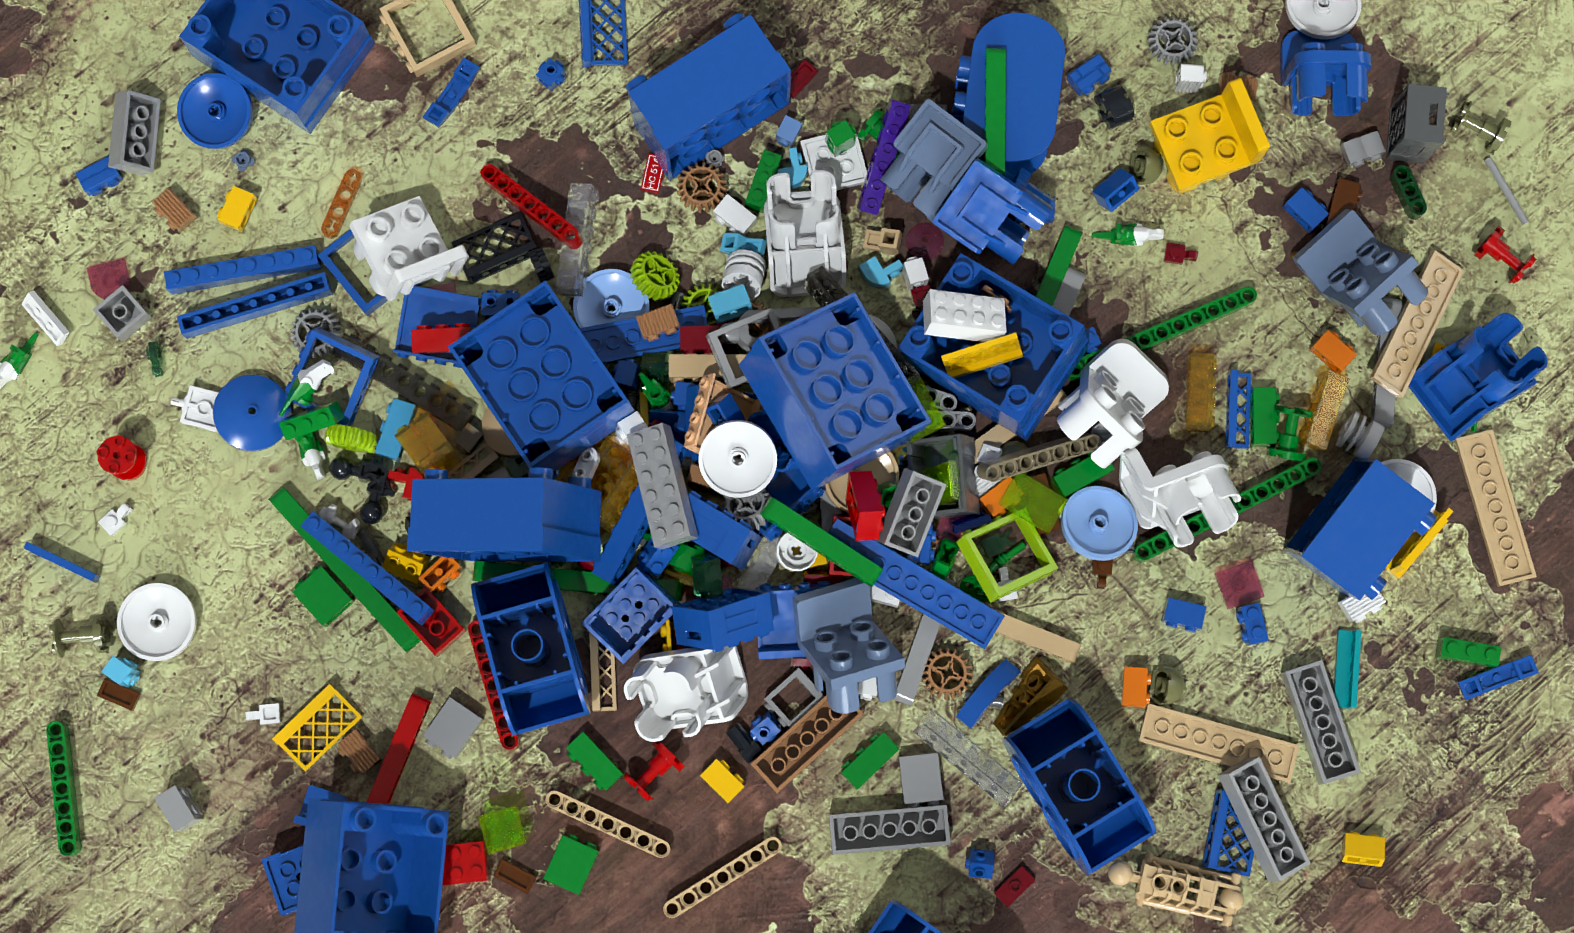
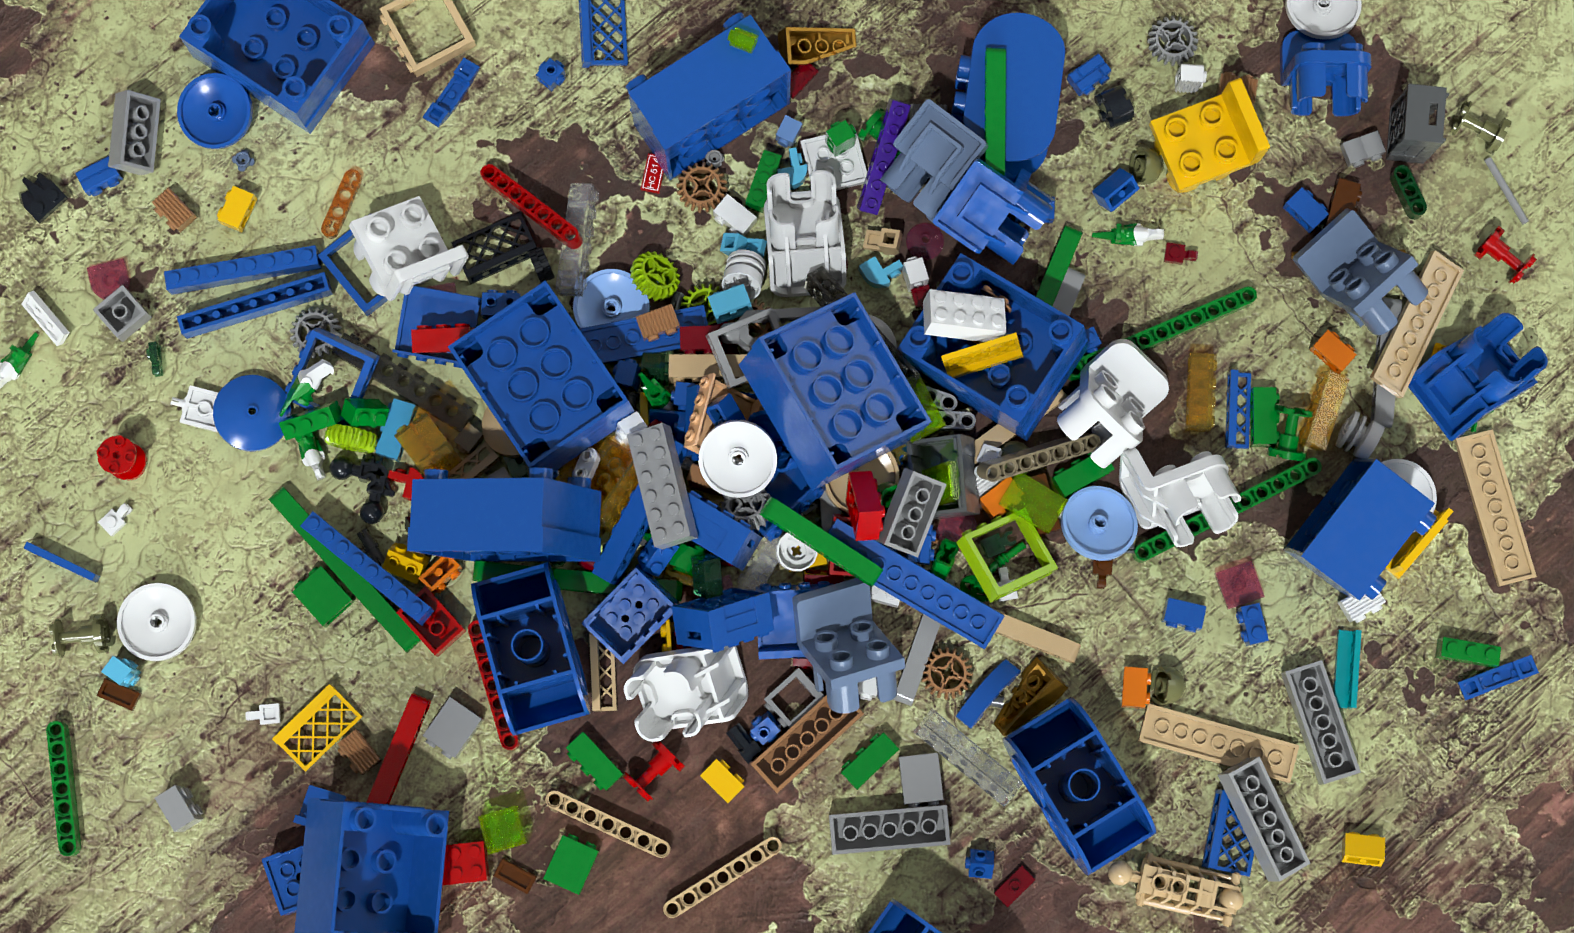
(41, 197): none -> black plate
(349, 530): white piece -> none
(364, 412): none -> green brick
(743, 39): none -> clear neon green brick
(809, 45): none -> pearl gold wedge
(969, 522): clear blue tile -> none

